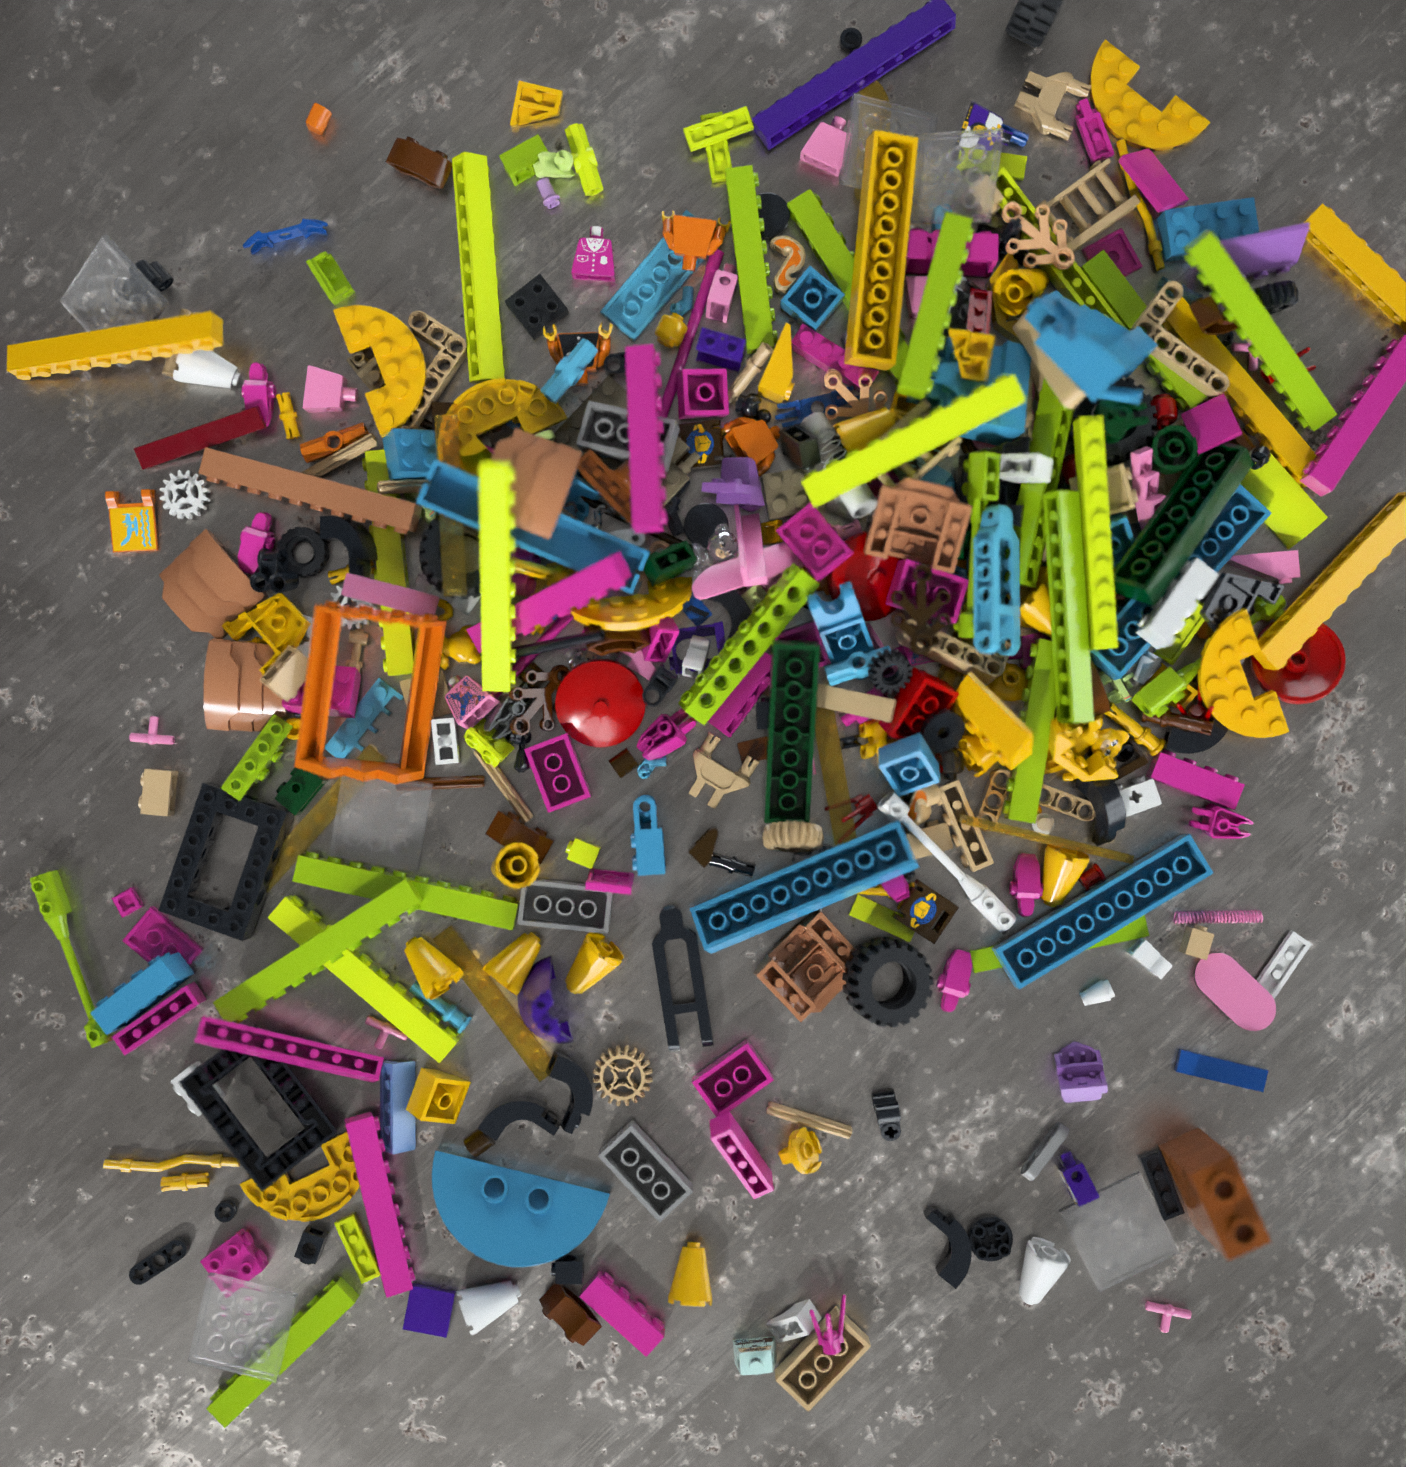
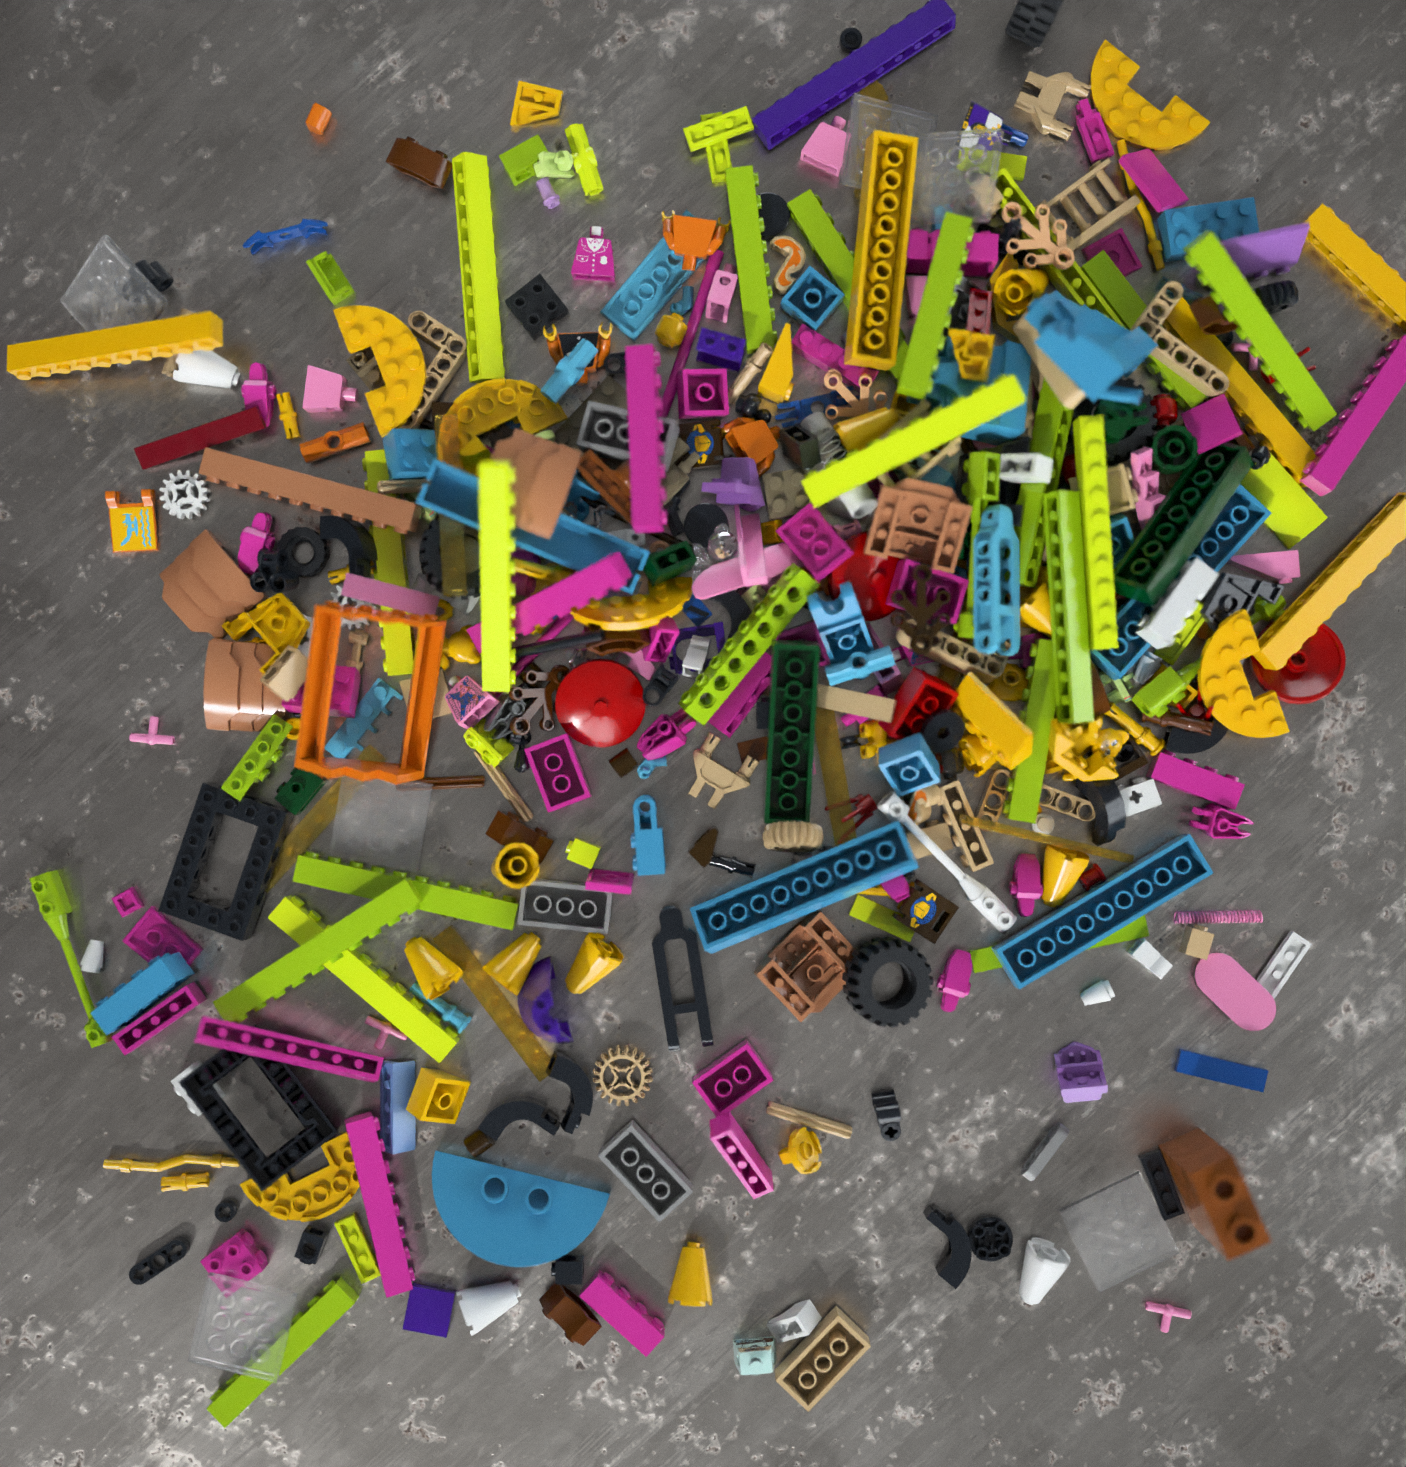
(93, 957): none -> white cone
(158, 792): tan brick -> none
(342, 456): tan axle -> none
(445, 741): white brick -> none
(830, 1339): dark pink plant -> none
(885, 660): black tyre -> none
(1081, 1187): dark purple torso -> none

